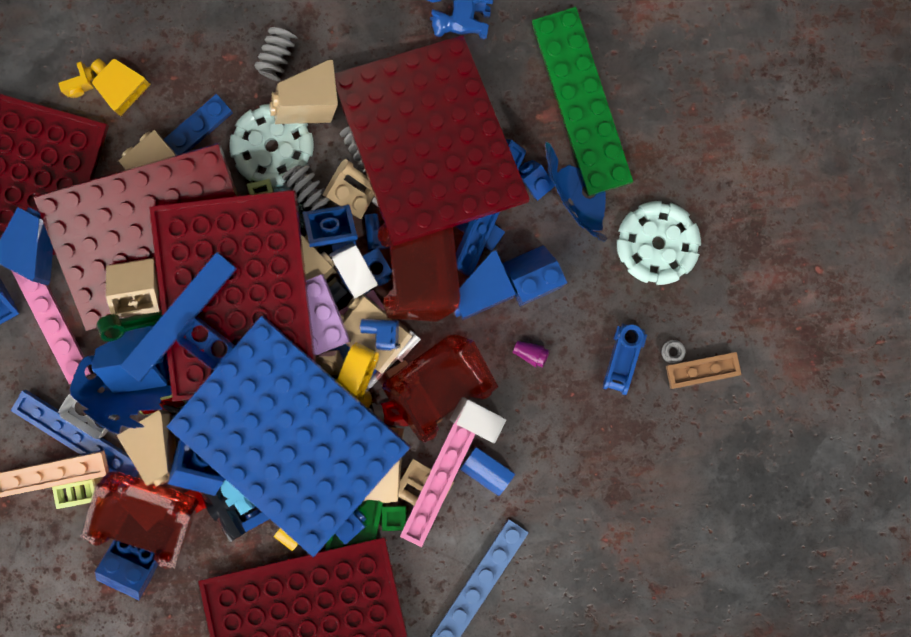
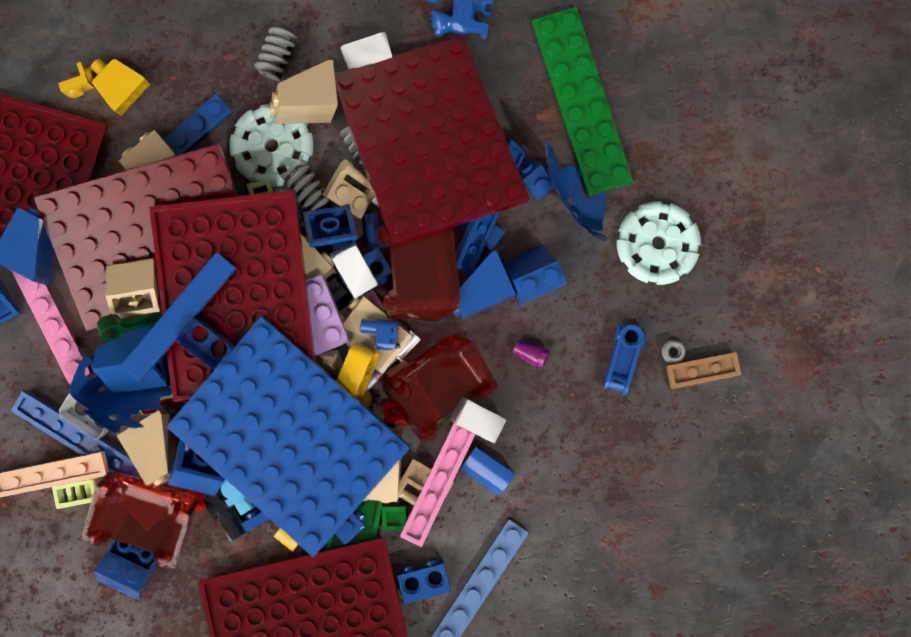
(366, 51): none -> white piece
(426, 587): none -> blue brick

